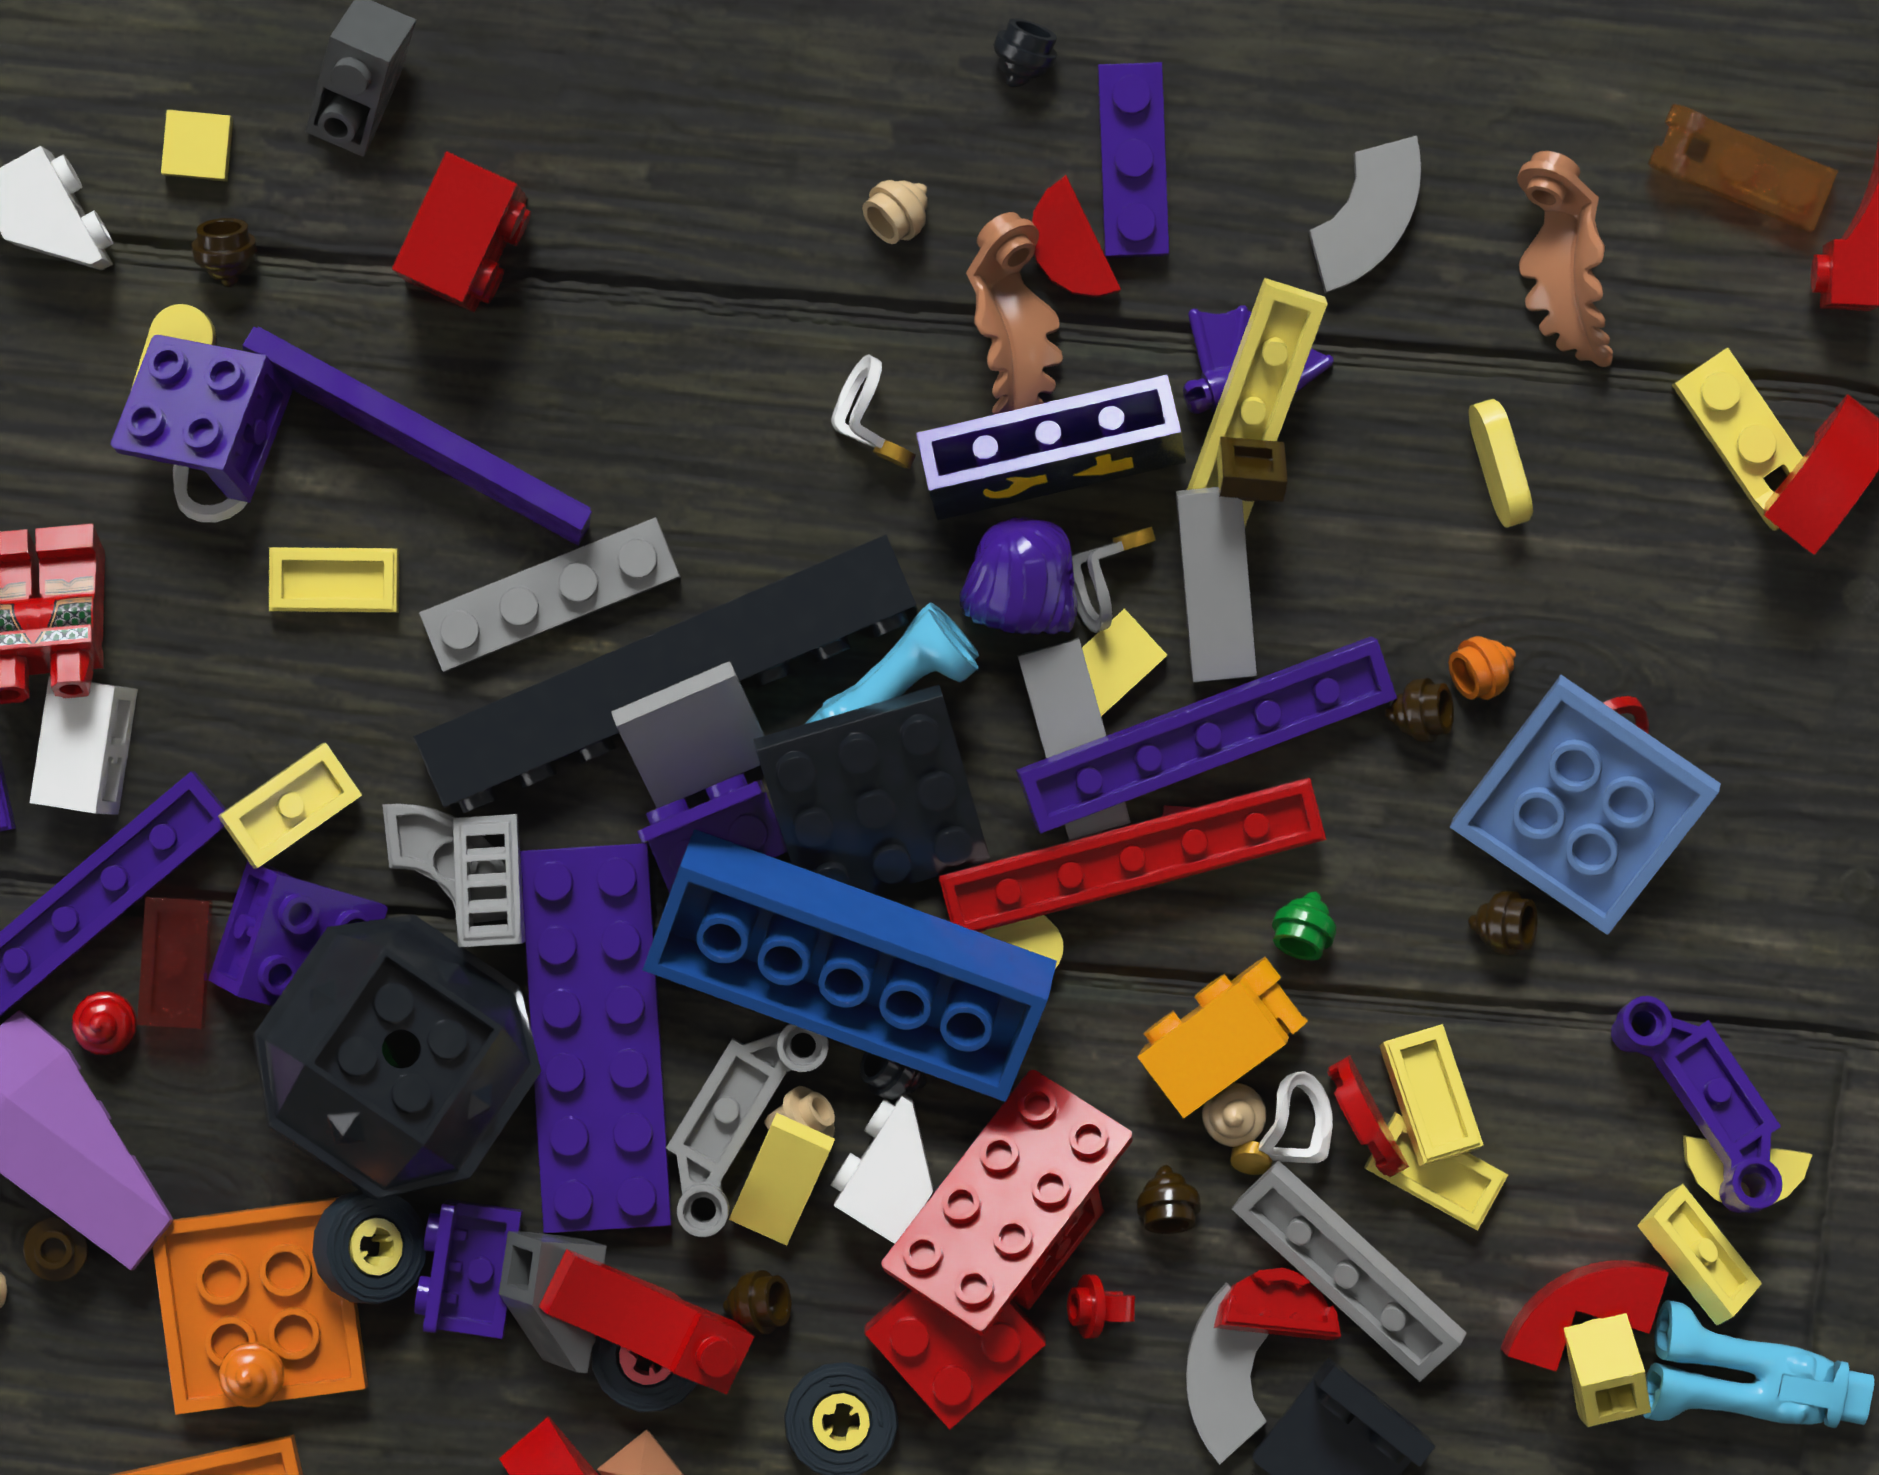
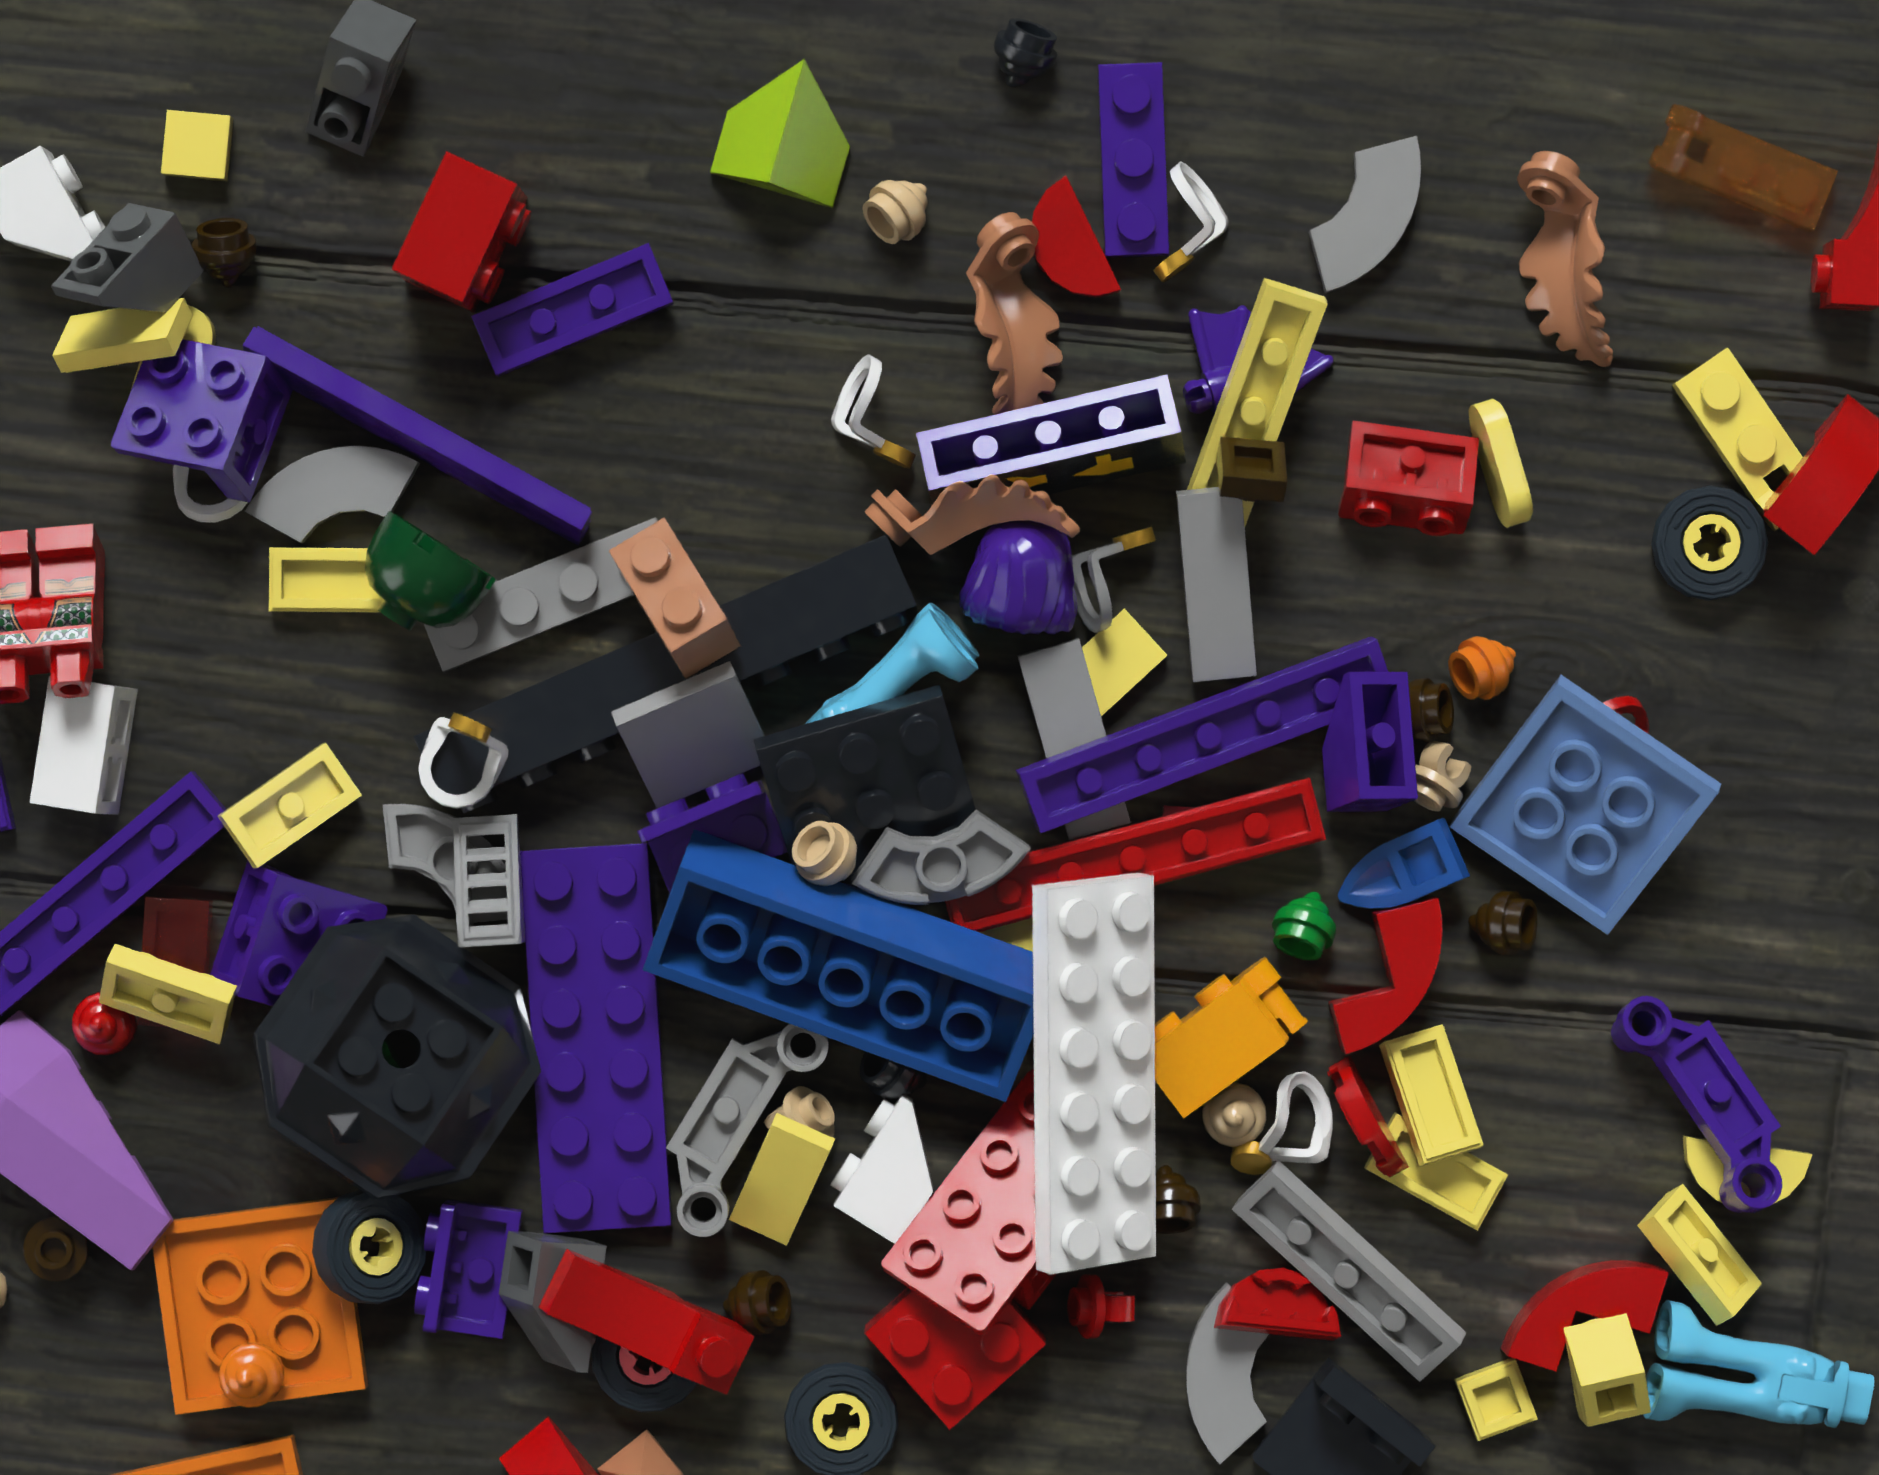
(121, 337): none -> light yellow tile
(133, 263): none -> dark grey slope
(167, 993): none -> light yellow plate
(330, 485): none -> light grey tile
(422, 577): none -> dark green cylinder
(494, 763): none -> white piece
(572, 309): none -> dark purple plate
(674, 598): none -> nougat brick
(785, 140): none -> lime slope
(824, 853): none -> tan plate
(940, 866): none -> light grey tile
(965, 510): none -> nougat plant
(1094, 1071): none -> white plate
(1207, 209): none -> white piece
(1370, 744): none -> dark purple slope
(1405, 869): none -> blue plate
(1409, 478): none -> red bracket
(1410, 952): none -> red brick
(1440, 780): none -> tan plate
(1495, 1399): none -> light yellow tile
(1739, 557): none -> black bush

